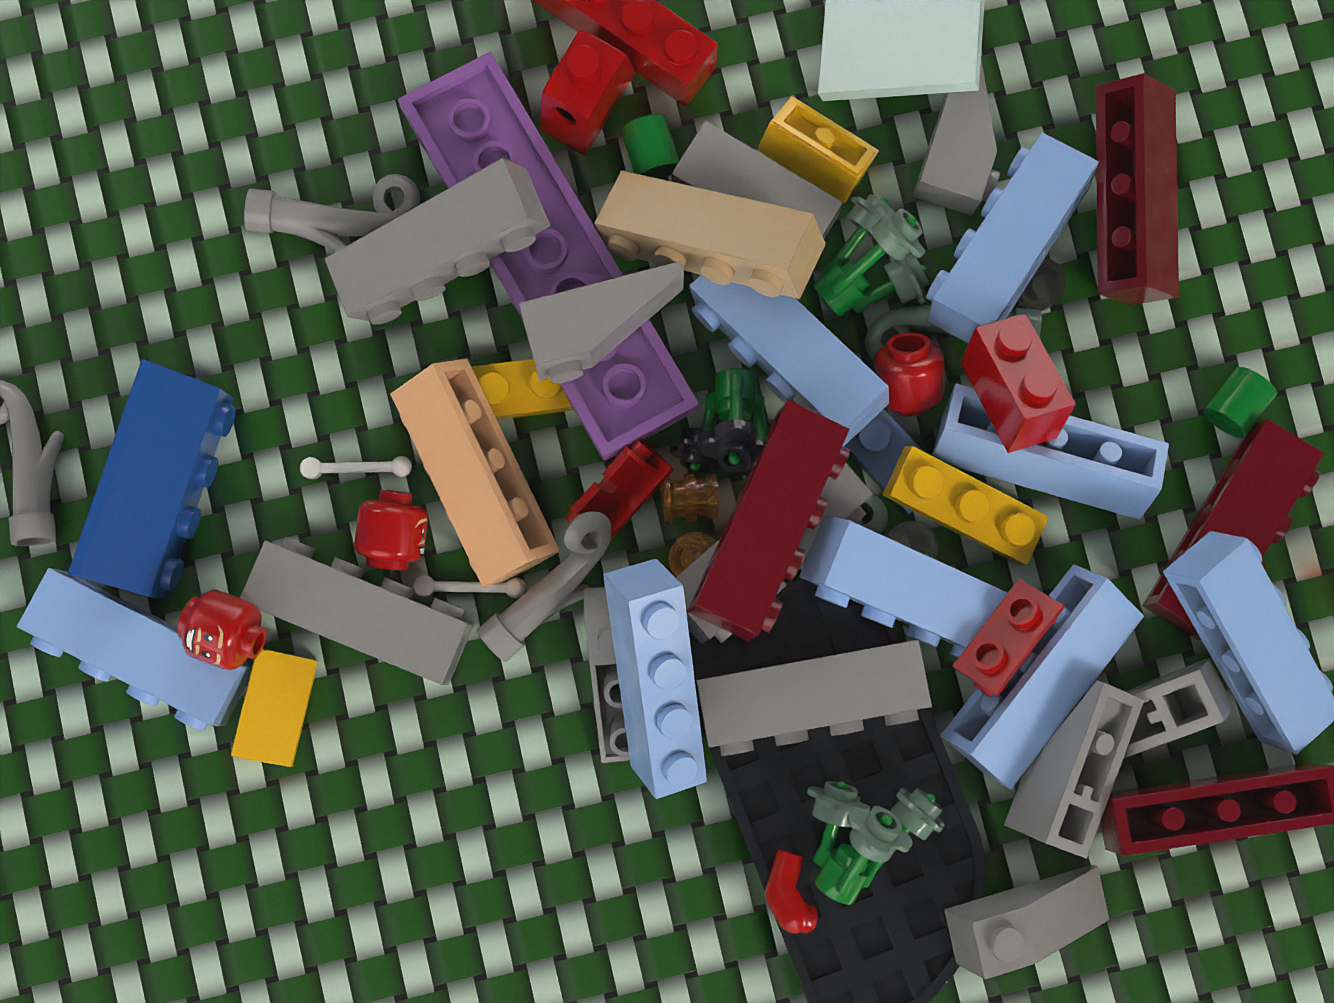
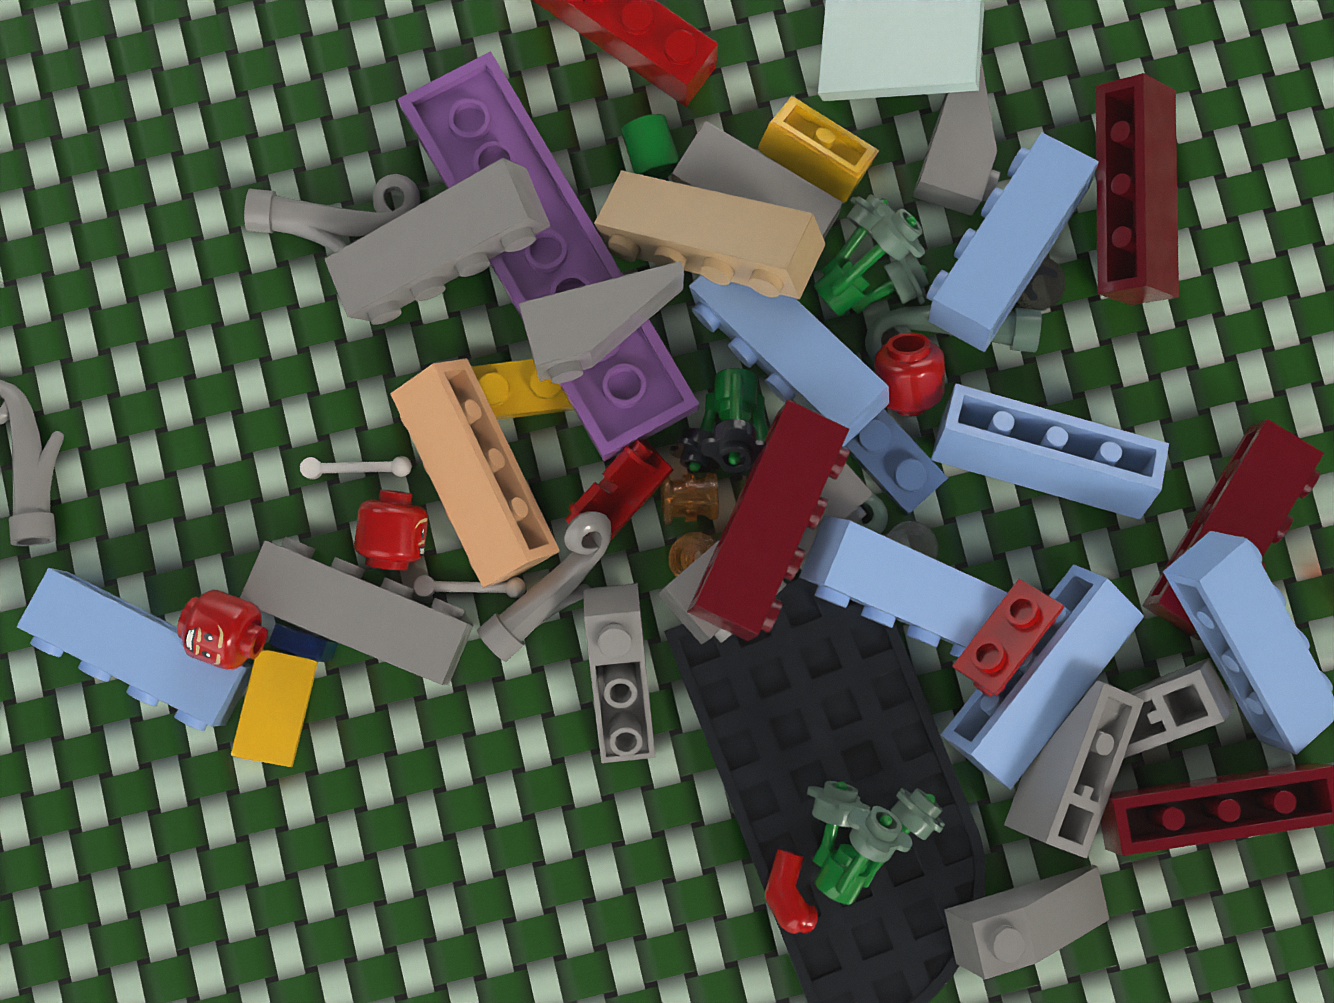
(153, 482): blue slope -> none
(302, 643): none -> clear blue tile
(588, 87): red torso -> none
(656, 677): light blue brick -> none
(812, 695): light grey brick -> none
(965, 505): yellow plate -> none
(1017, 383): red brick -> none
(1240, 402): green beam -> none

